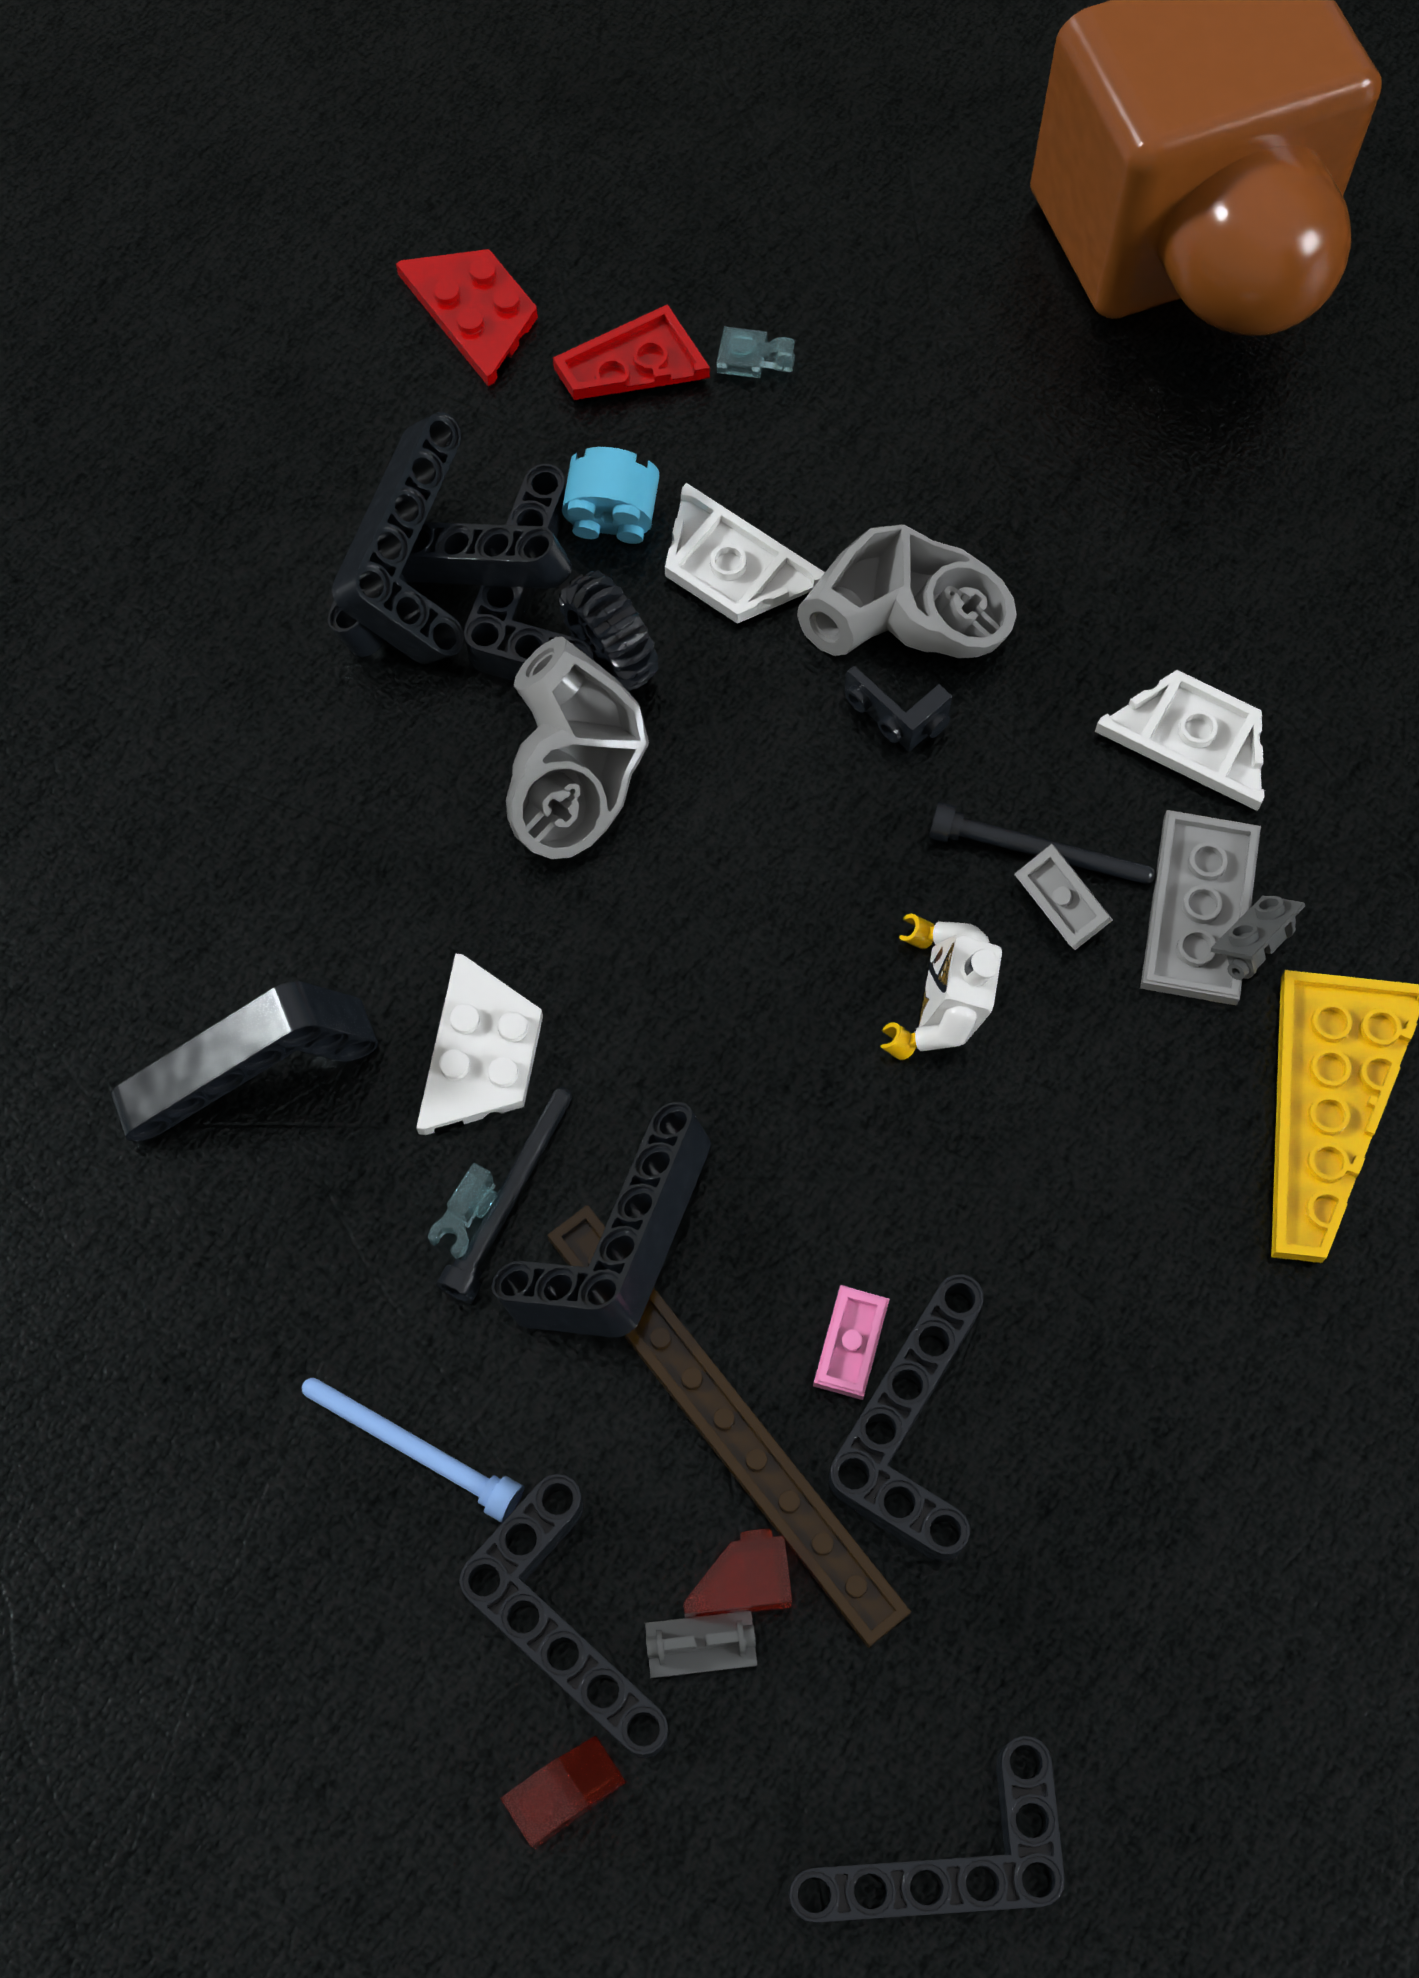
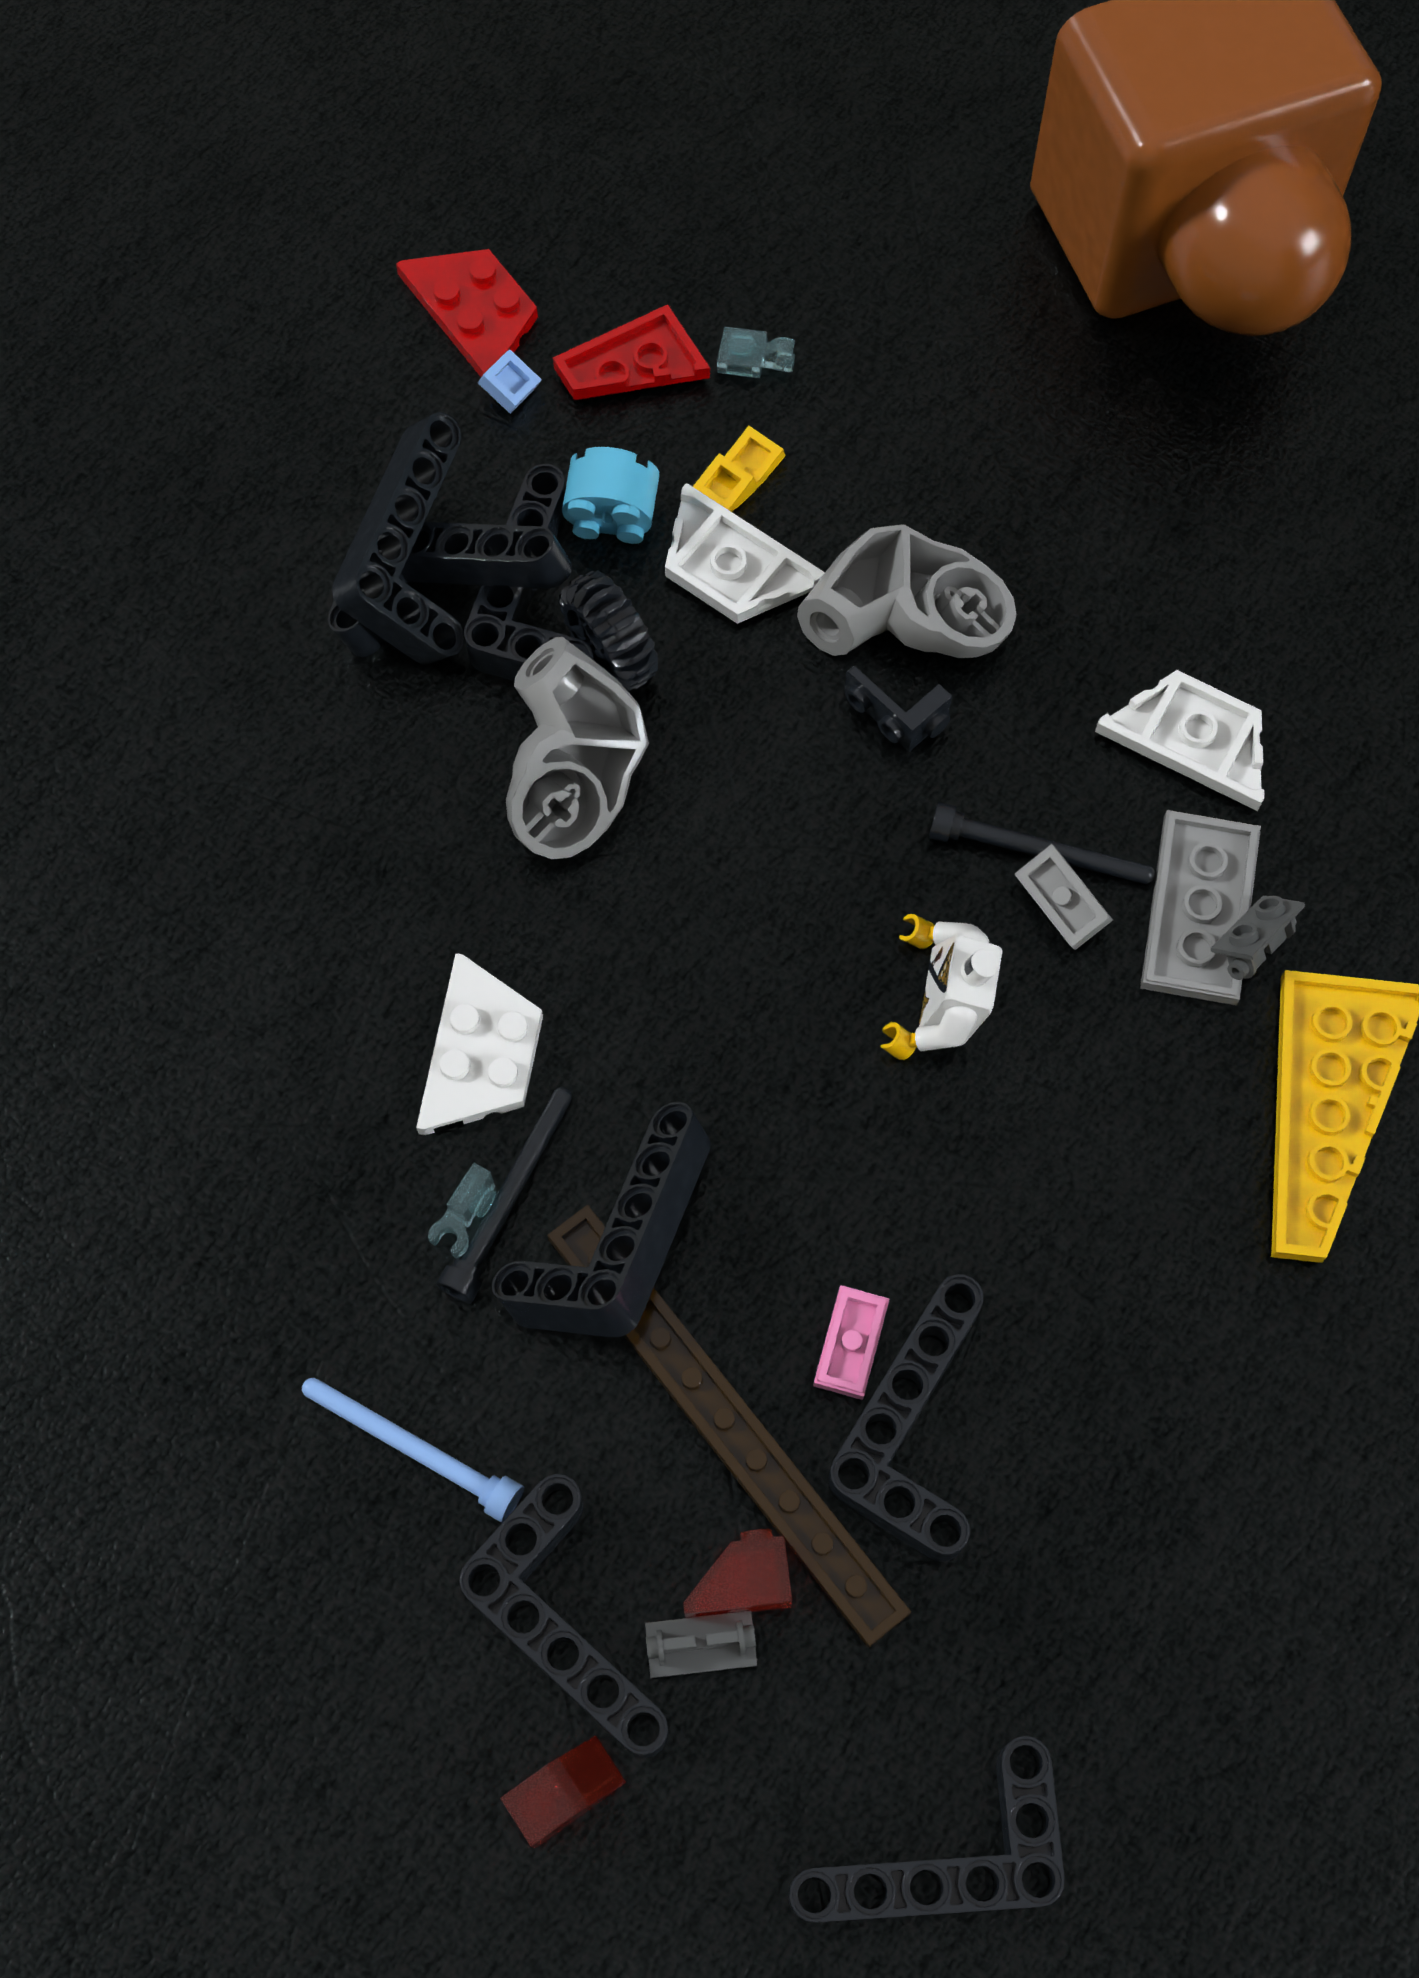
(239, 1048): black beam -> none
(509, 381): none -> light blue plate
(741, 471): none -> yellow slope

